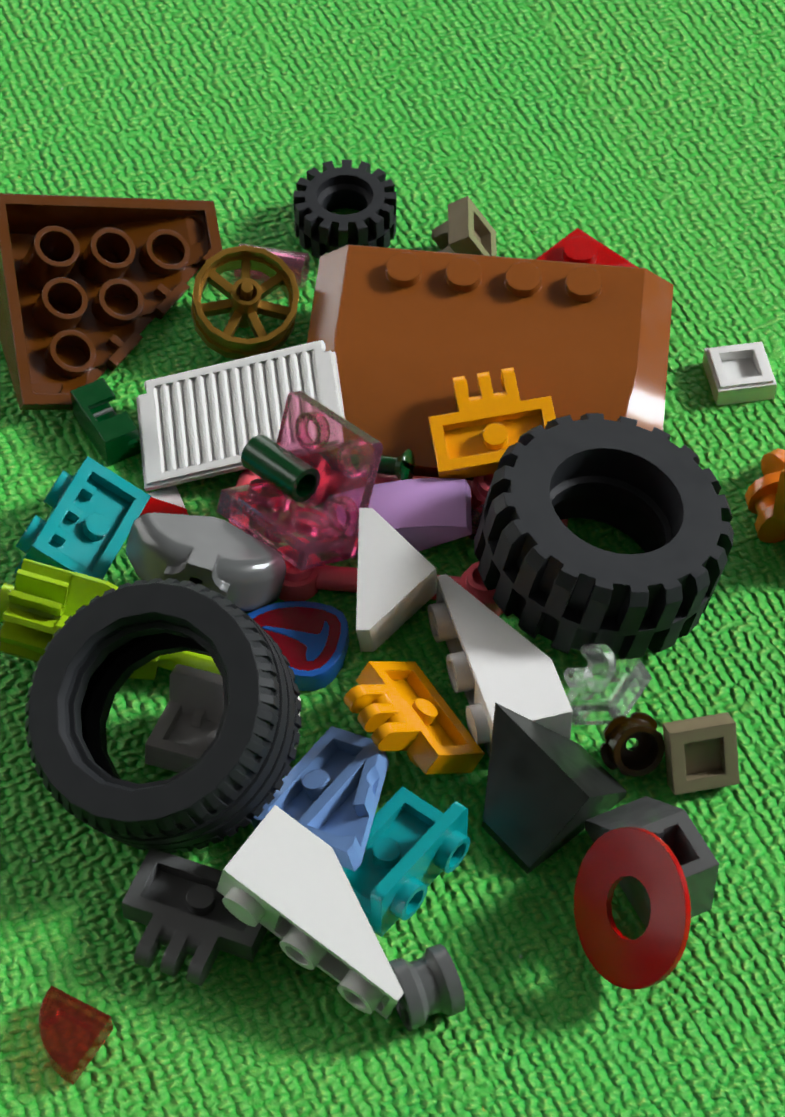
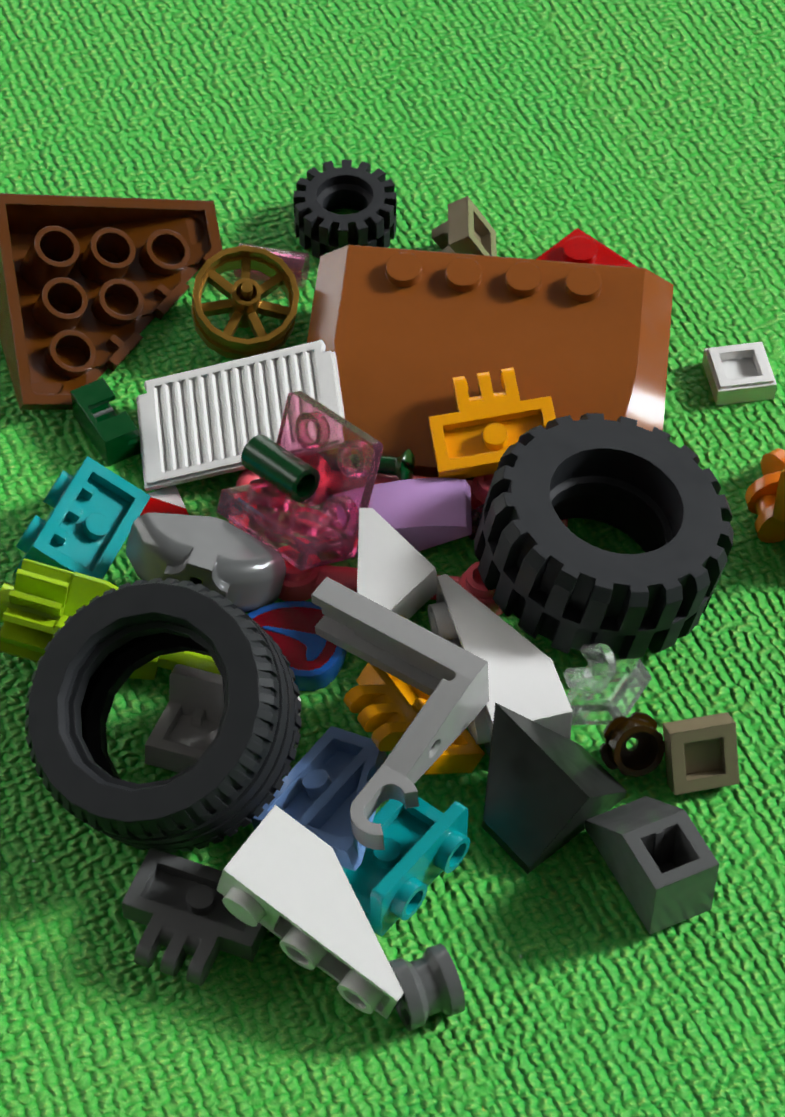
(71, 1032): clear red tile -> none
(420, 658): none -> light grey hinge
(651, 861): red gear -> none

